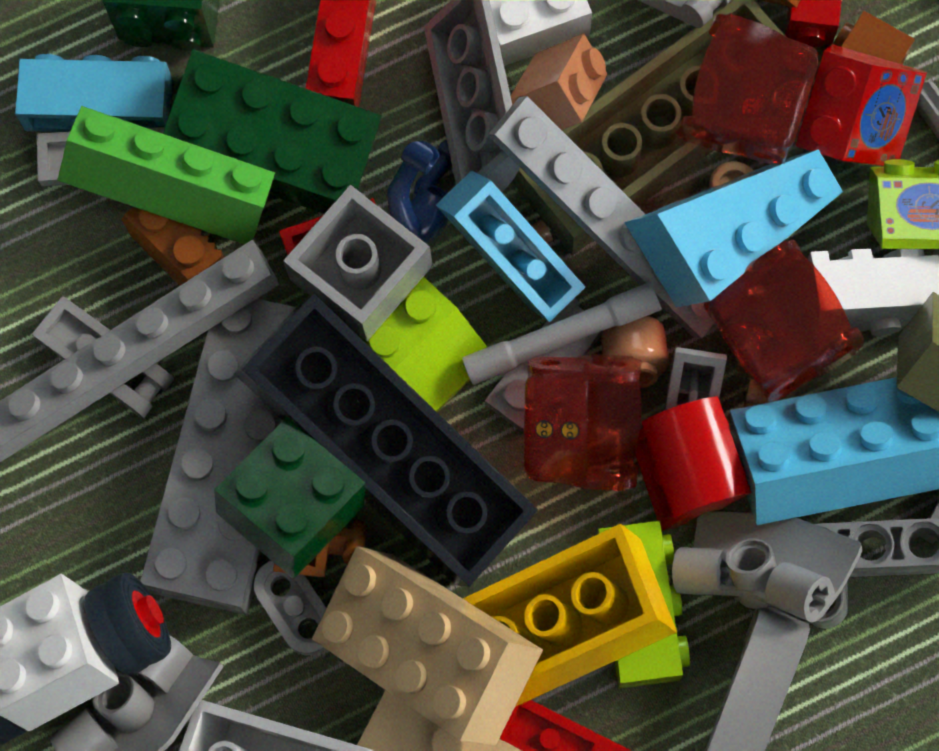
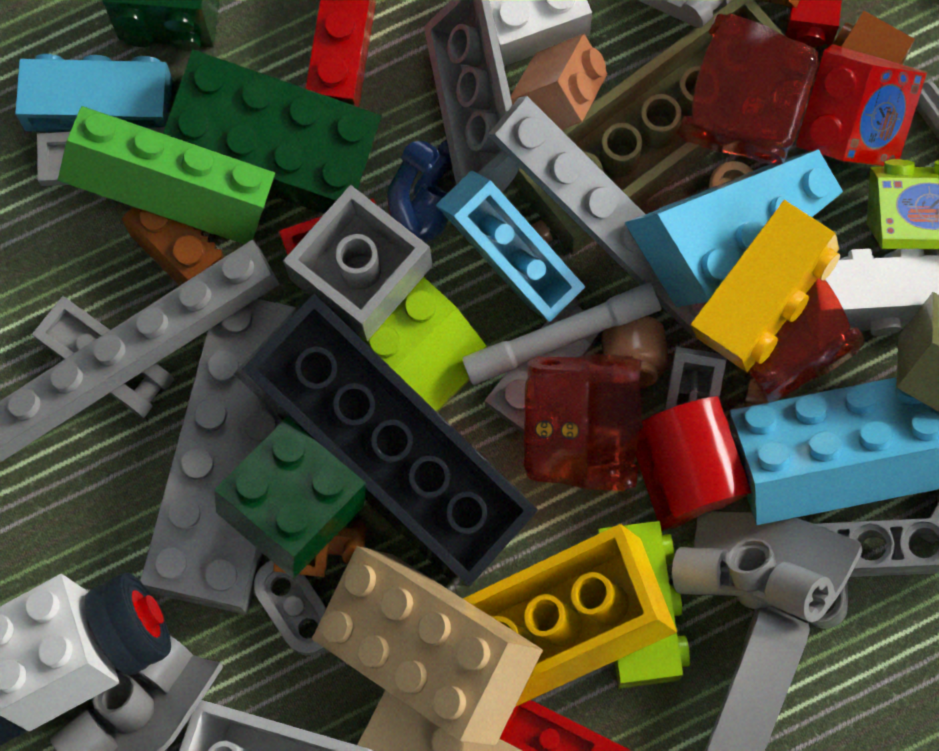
(767, 286): none -> yellow brick

